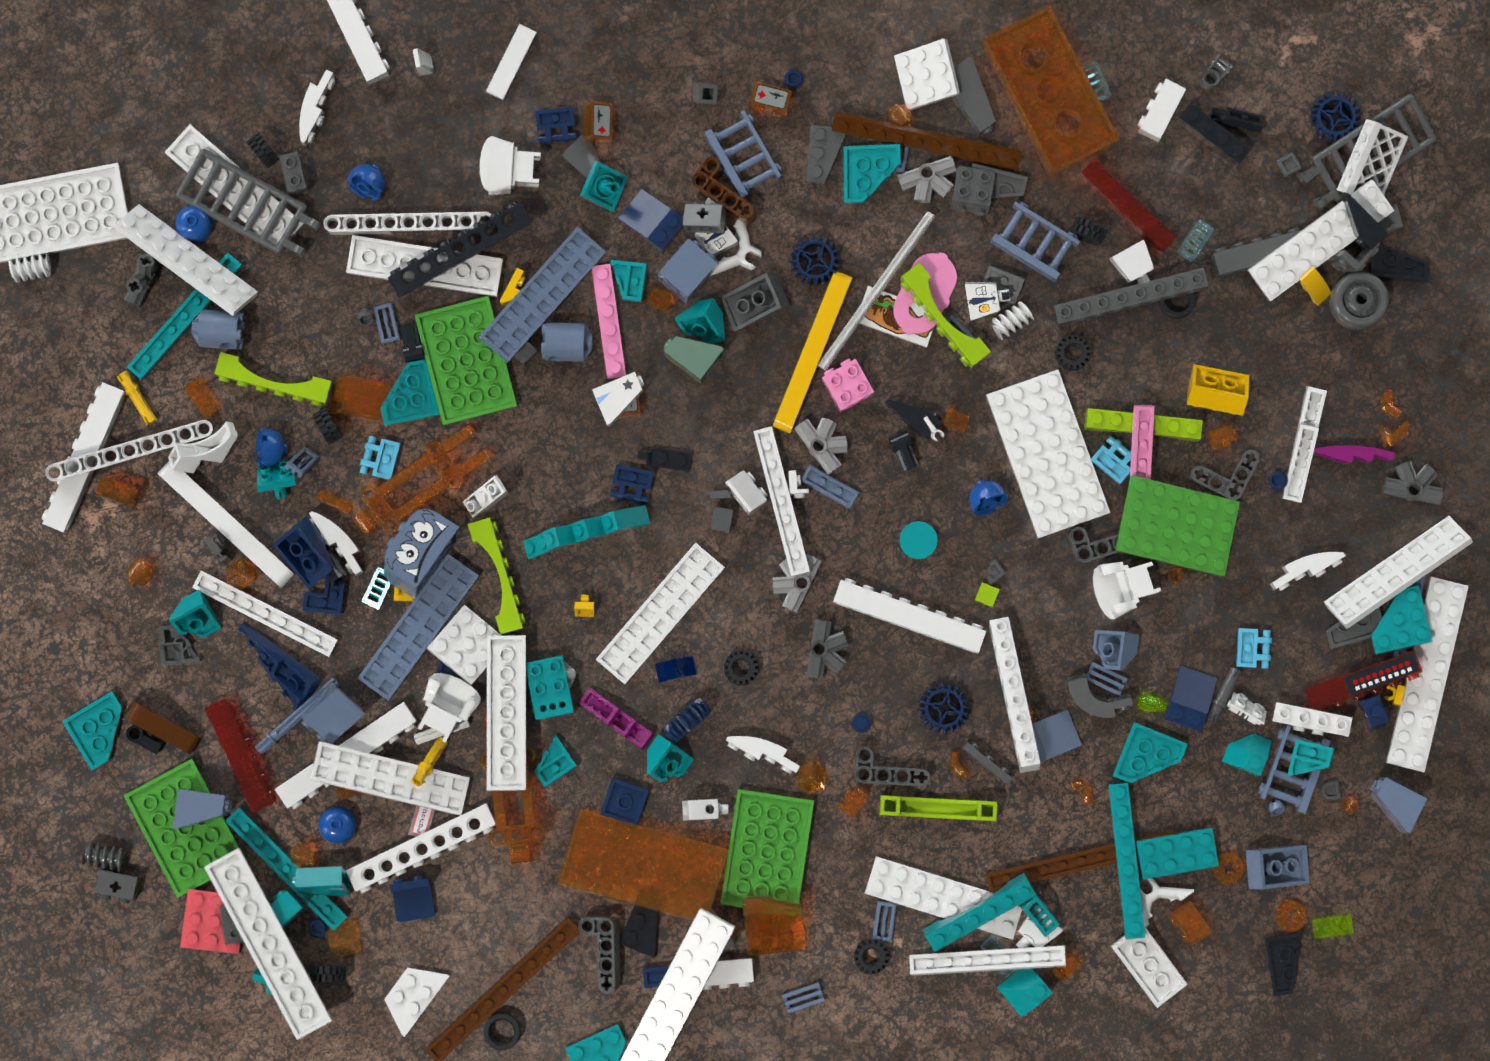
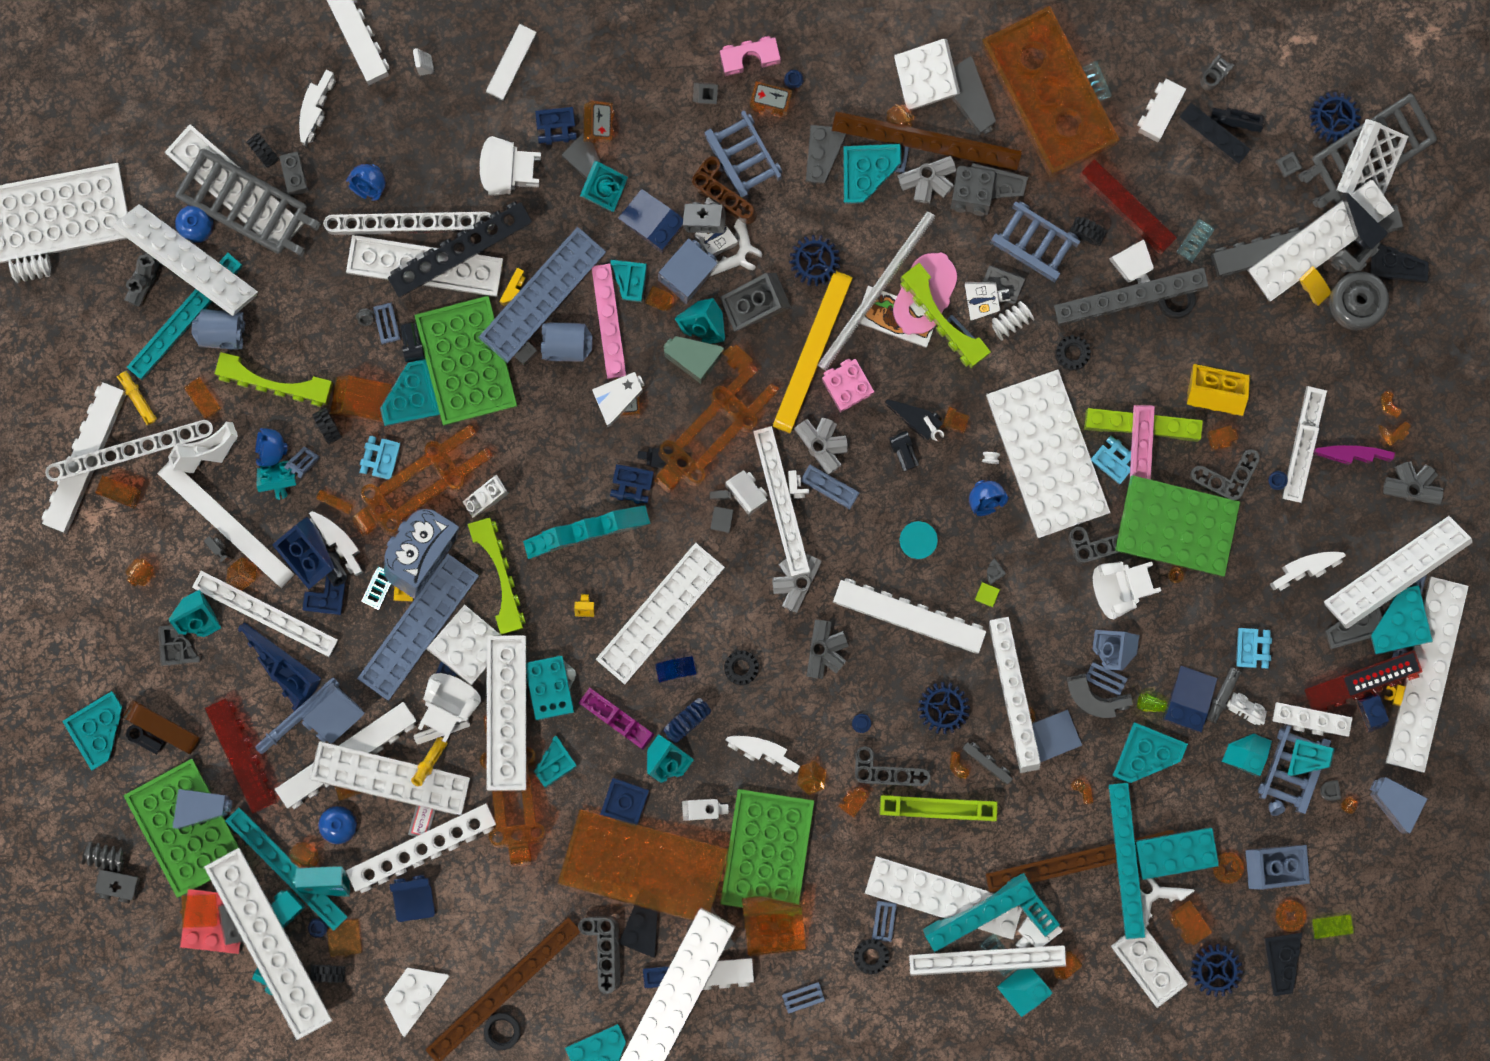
(199, 911): none -> clear orange piece
(672, 474): none -> clear orange beam
(737, 358): none -> clear orange brick
(765, 50): none -> bright pink arch
(991, 457): none -> white bush
(1221, 963): none -> dark blue gear

